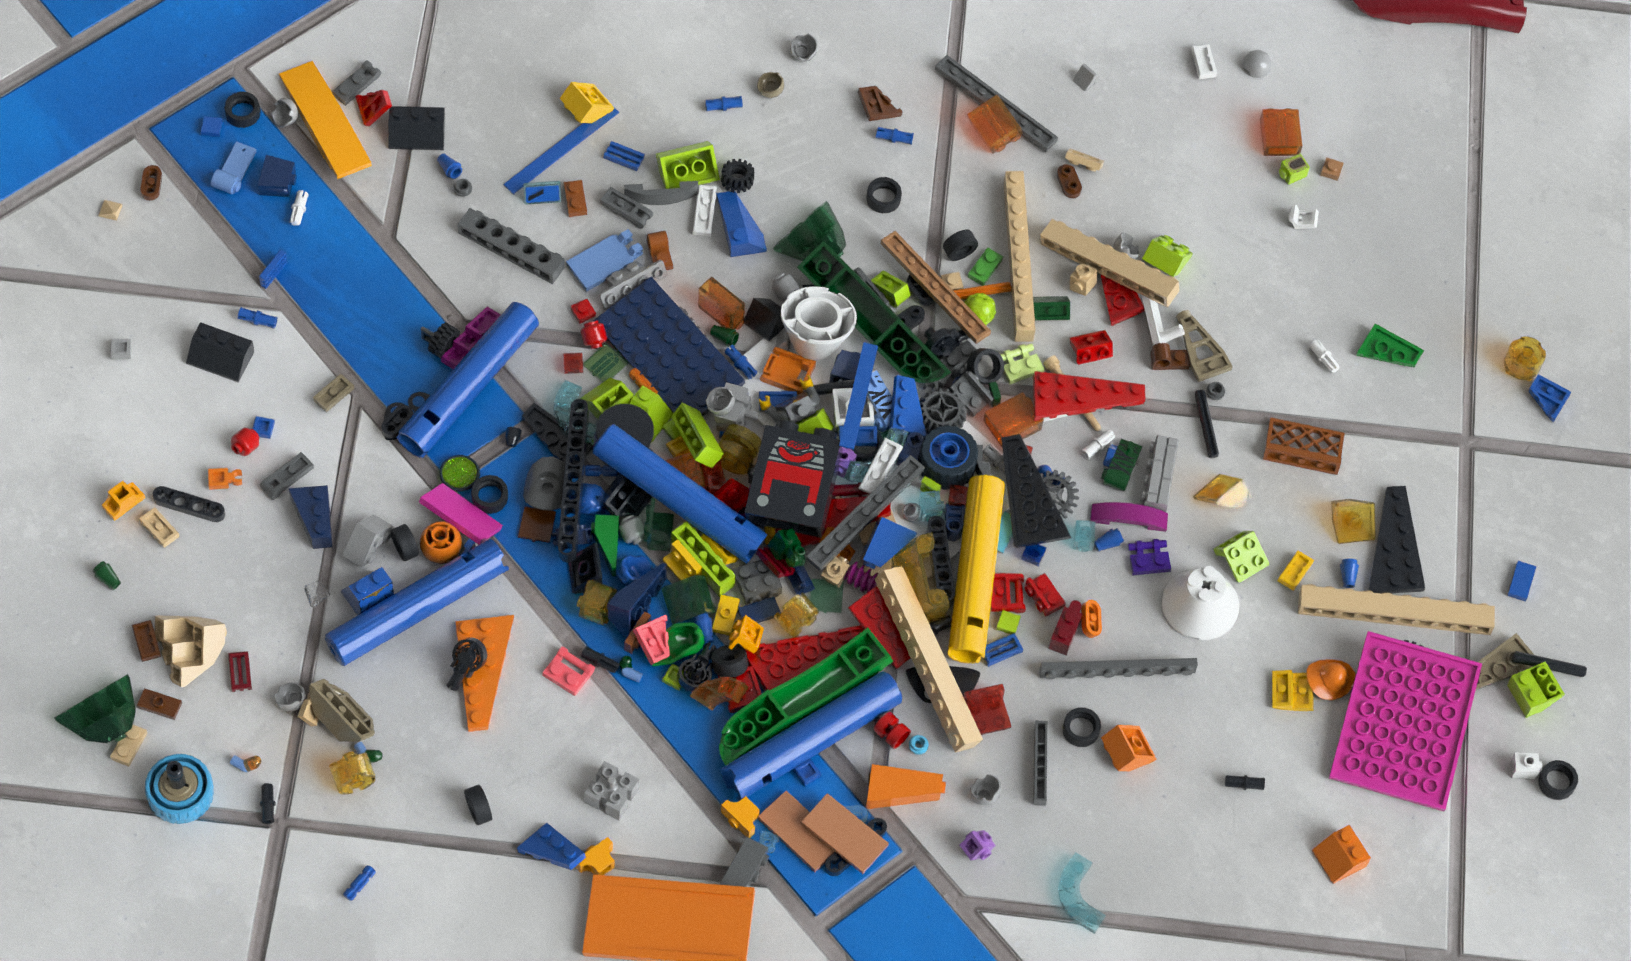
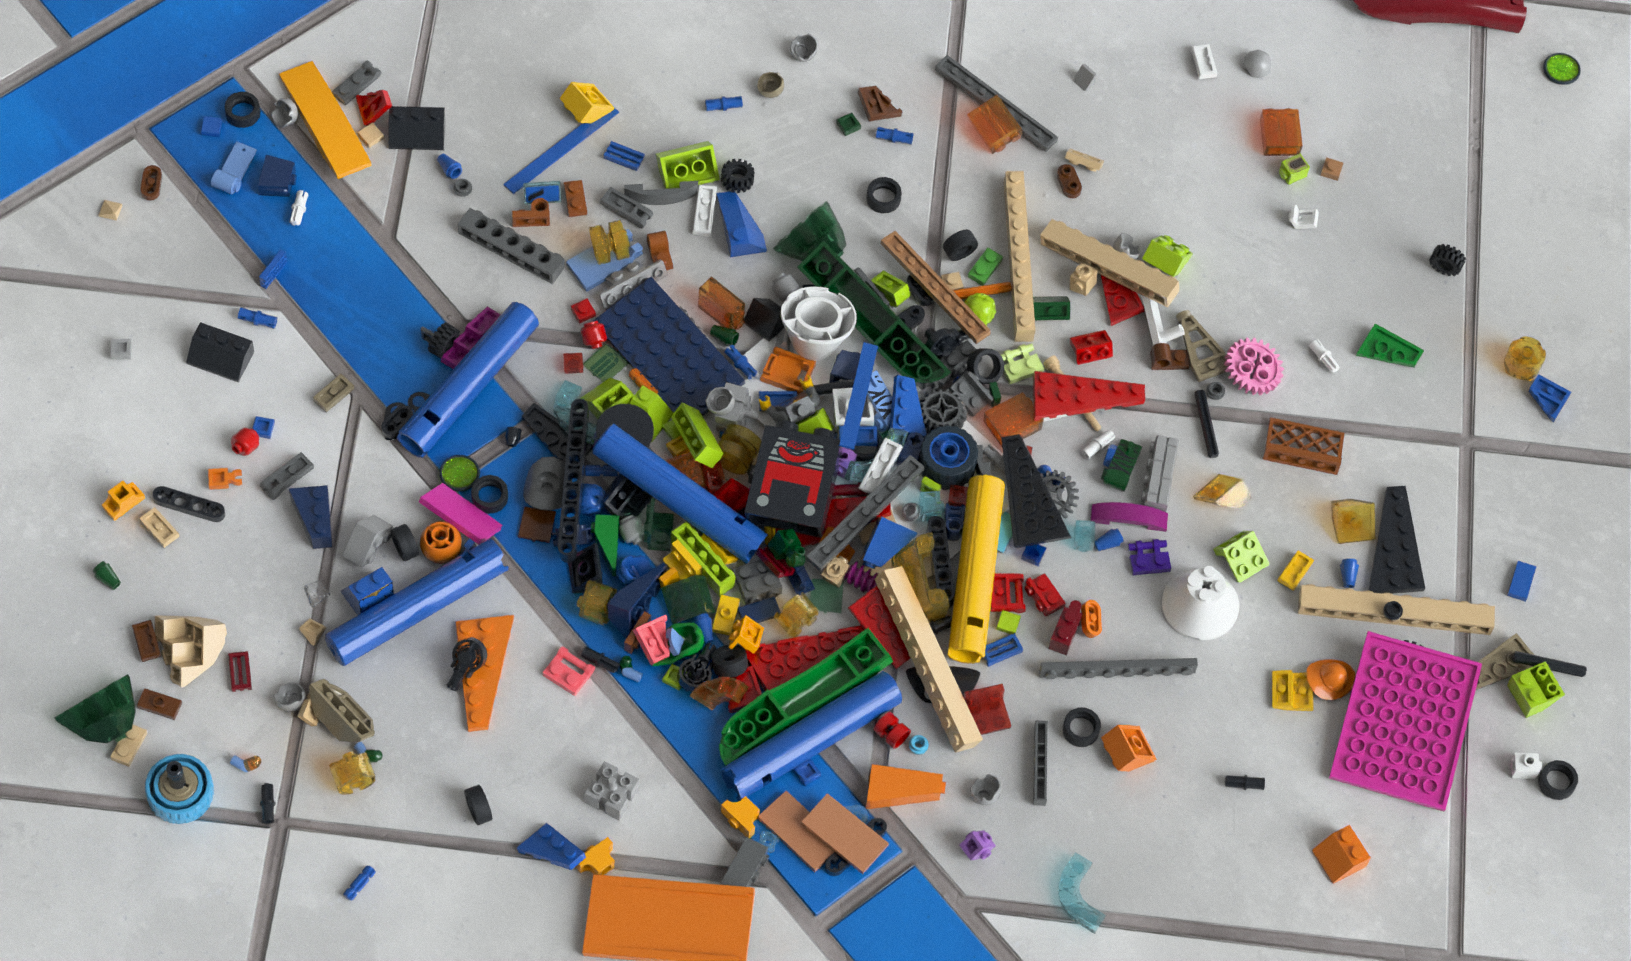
(312, 631): none -> tan slope
(370, 135): none -> tan tile
(532, 217): none -> dark orange plate
(615, 240): none -> clear yellow wheel
(669, 577): none -> light orange tile
(675, 641): none -> medium blue tile
(848, 124): none -> dark green tile
(1238, 361): none -> bright pink gear
(1393, 610): none -> black plate
(1447, 260): none -> black tyre
(1561, 68): none -> clear neon green wheel

